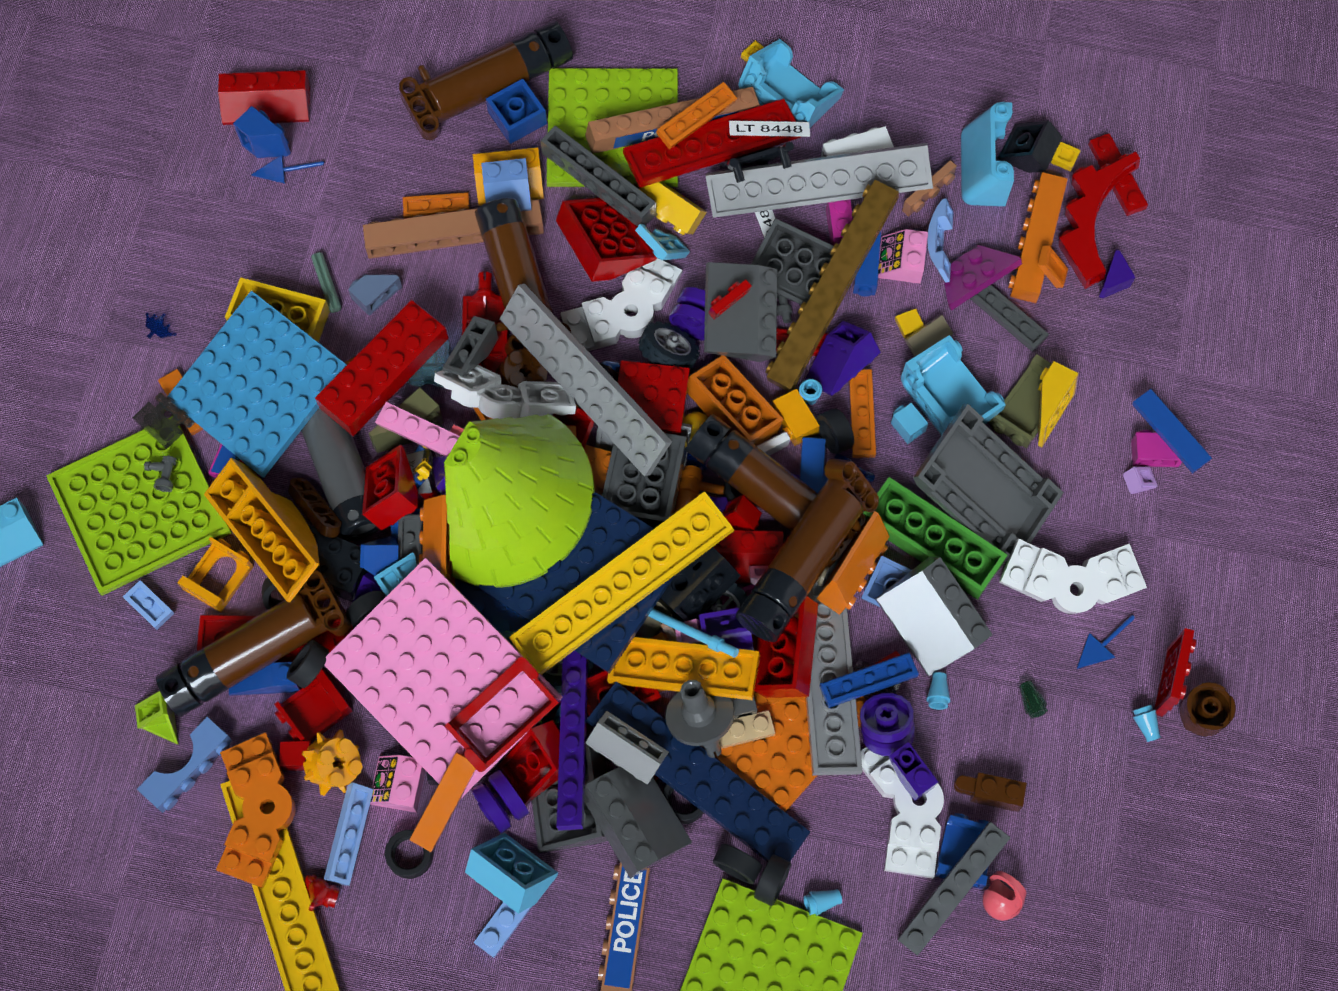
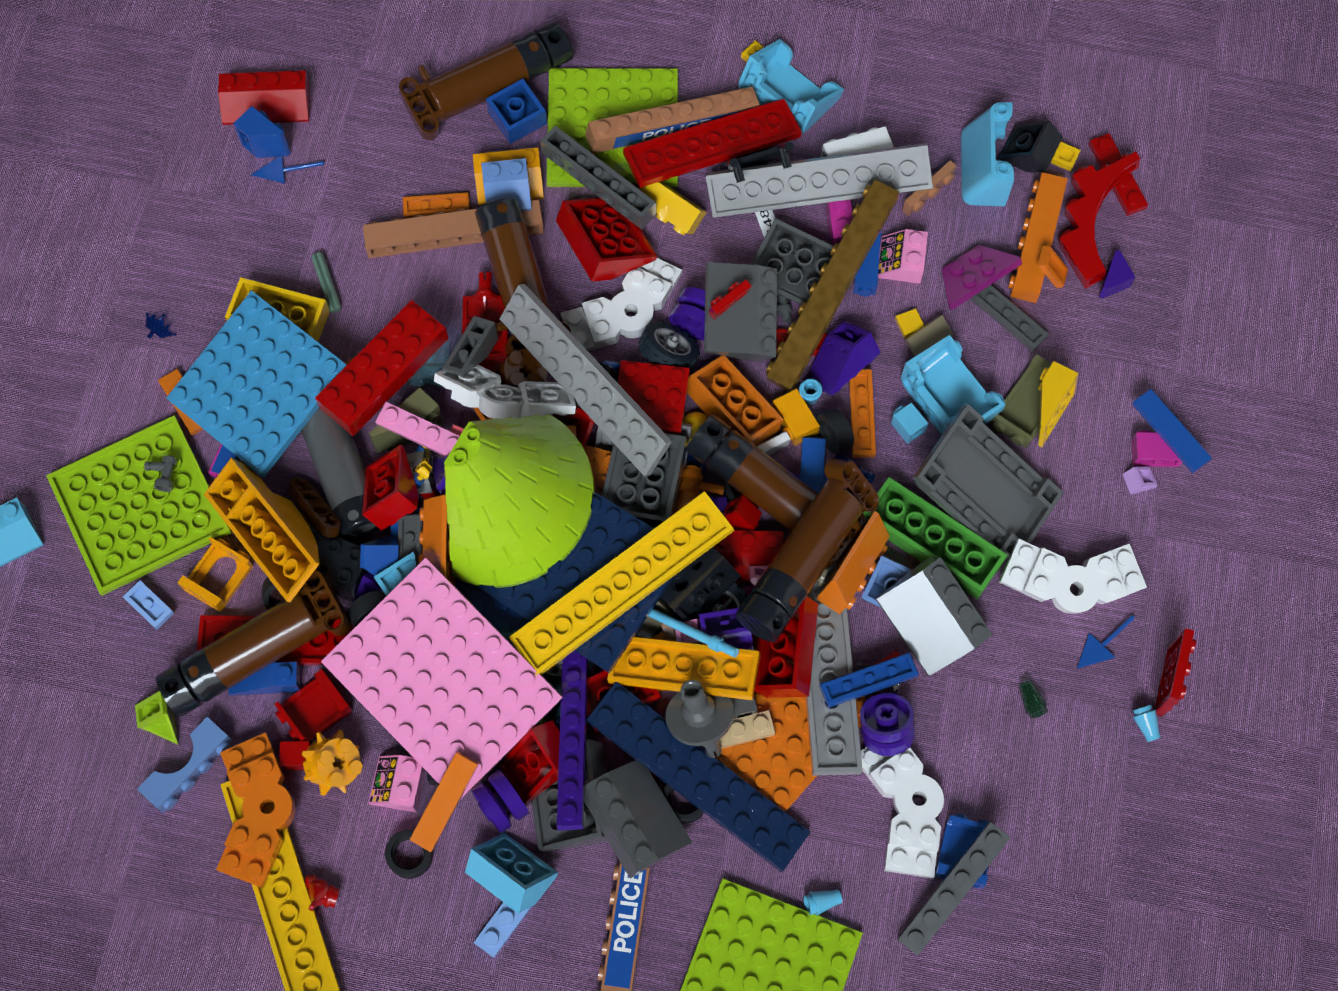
(158, 425): clear smoke plate -> none
(307, 664): black tyre -> none
(348, 834): light blue plate -> none
(373, 291): sand blue slope -> none
(472, 753): red piece -> none
(626, 747): light grey brick -> none
(663, 245): medium azure wing -> none
(696, 115): orange plate -> none
(737, 863): black tyre -> none
(769, 128): white sticker -> none
(772, 880): black tyre -> none
(912, 771): dark purple slope -> none
(938, 694): medium azure cone -> none
(940, 221): light blue slope -> none
(992, 791): reddish brown brick -> none
(1000, 900): coral helmet -> none
(1217, 700): reddish brown brick -> none

